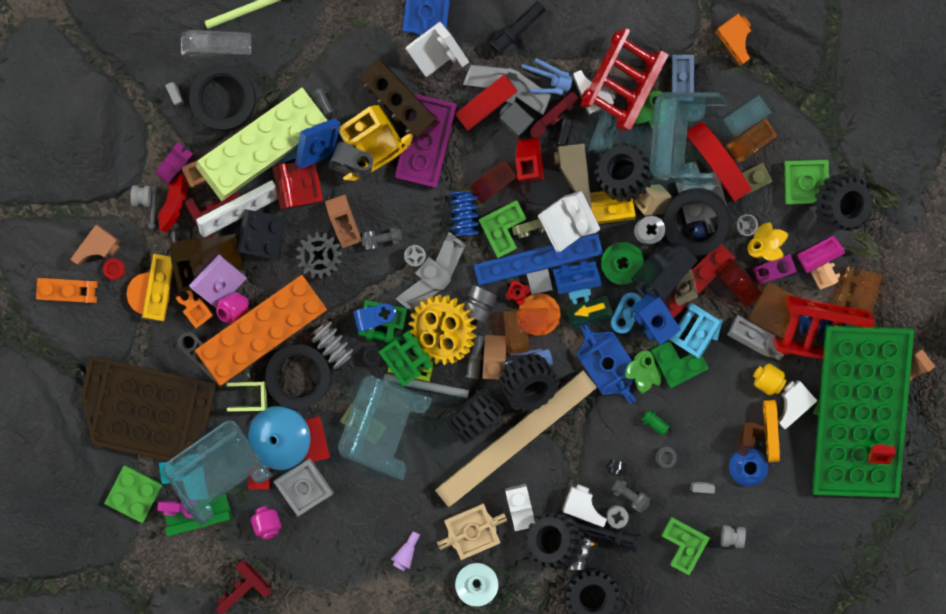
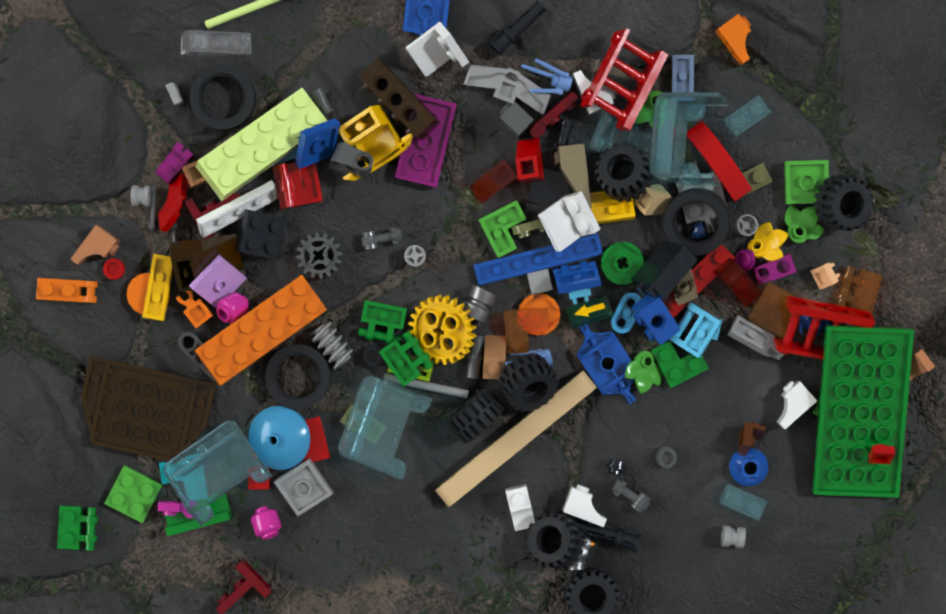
(70, 527): none -> green plate
(264, 405): yellowish green piece -> none
(343, 221): nougat arch -> none
(370, 316): blue piece -> none
(403, 557): lavender cone -> none
(434, 274): light grey plate -> none
(464, 213): blue piece -> none
(472, 531): tan plate -> none
(476, 595): light aqua dish -> none
(486, 102): red tile -> none
(516, 286): red plate -> none
(615, 513): light grey wheel -> none
(641, 229): light grey piece -> none
(655, 422): green pin -> none
(690, 544): bright green plate -> none
(702, 487): light grey tile -> none
(743, 501): none -> clear light blue plate
(745, 259): none -> magenta plate
(752, 140): clear orange arch -> none
(769, 379): yellow head -> none
(771, 431): light orange beam -> none
(805, 222): none -> bright green plate
(820, 254): dark pink plate -> none

